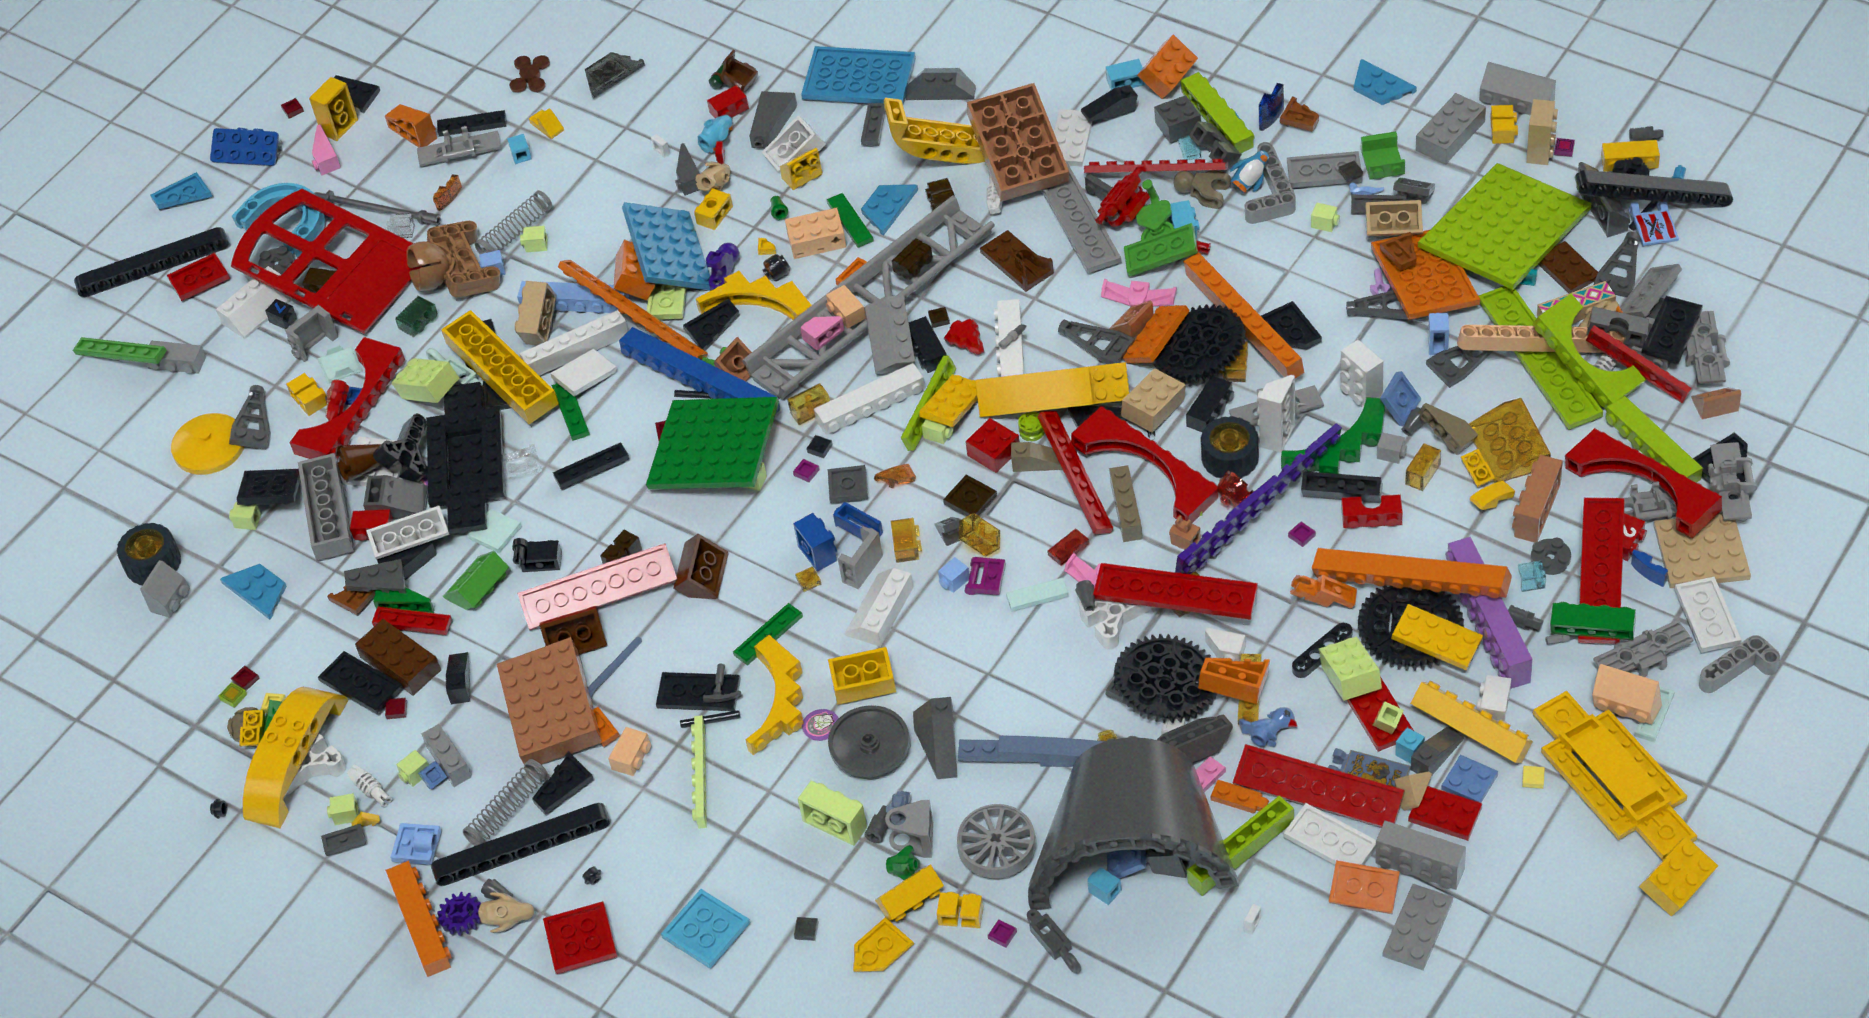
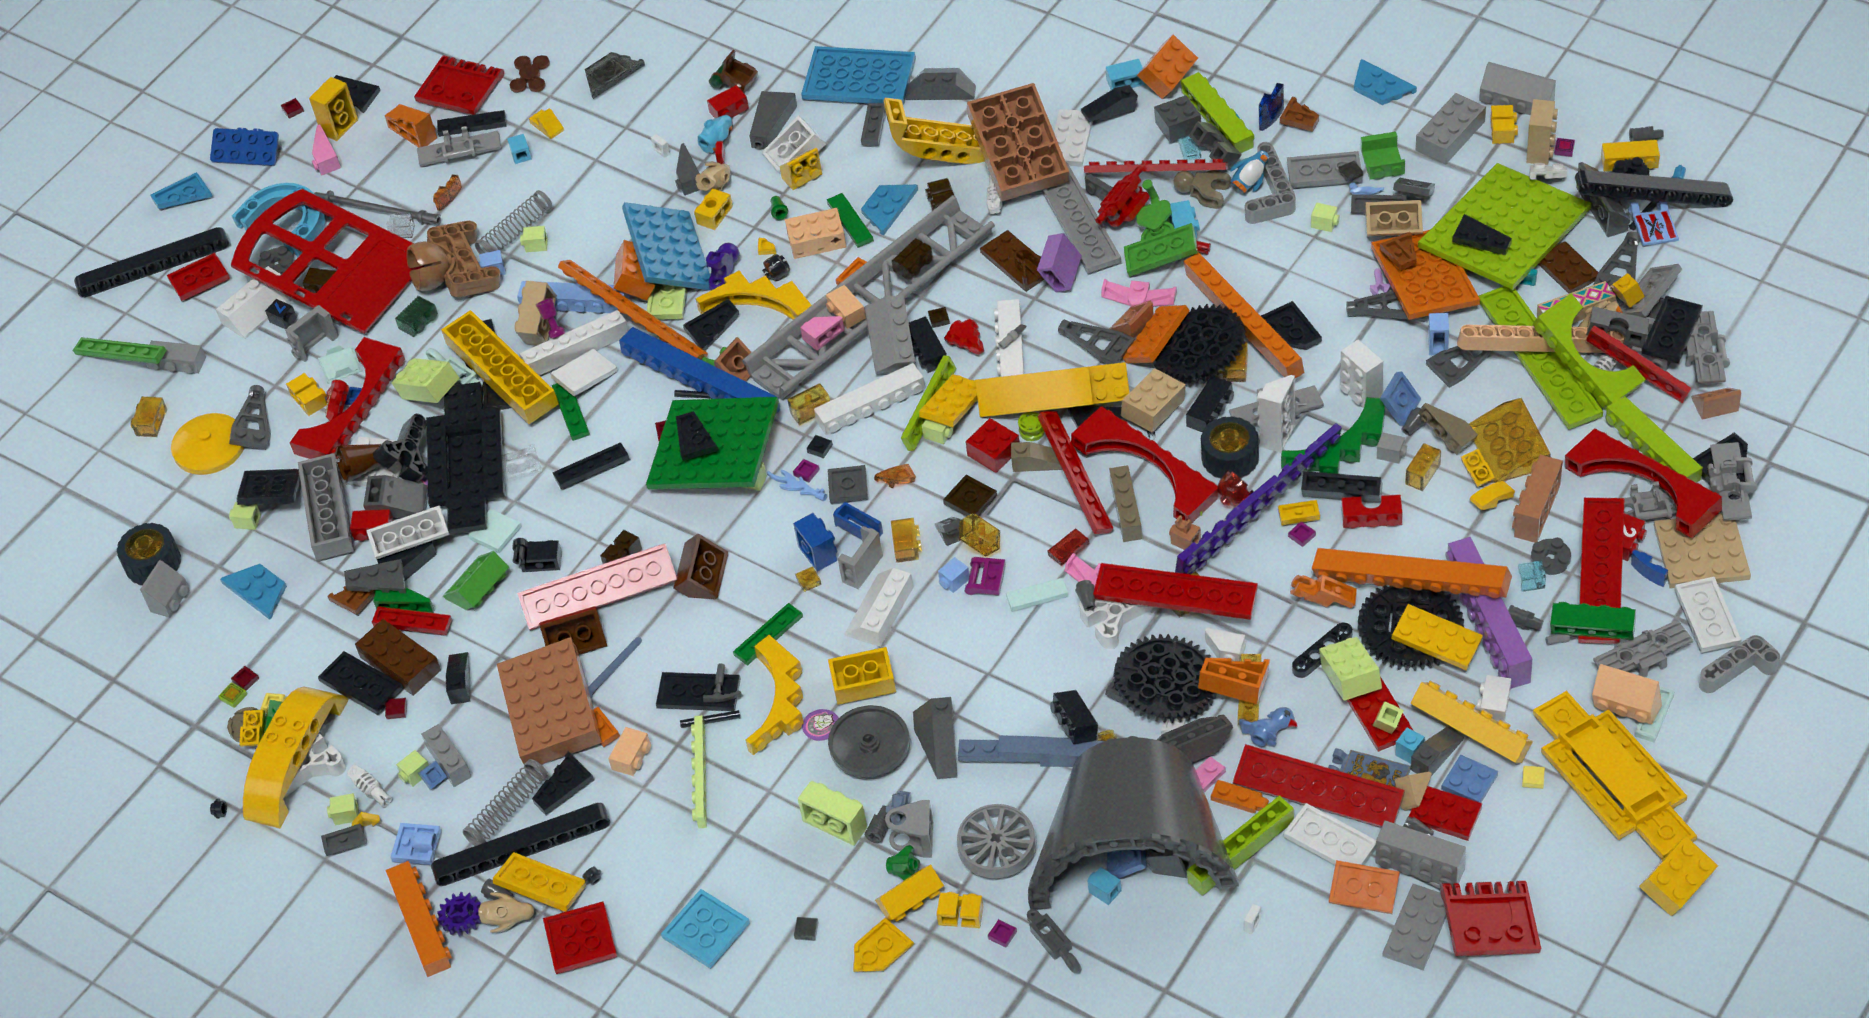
(149, 416): none -> clear yellow brick
(458, 86): none -> red hinge
(539, 882): none -> yellow plate
(548, 311): none -> magenta piece
(693, 437): none -> black wing
(794, 485): none -> light blue piece
(1059, 262): none -> medium lavender brick
(1074, 717): none -> black brick
(1299, 512): none -> yellow plate
(1415, 824): none -> dark grey cone
(1480, 236): none -> black wing
(1490, 921): none -> red hinge
(1555, 171): none -> white wing
(1627, 290): none -> yellow slope

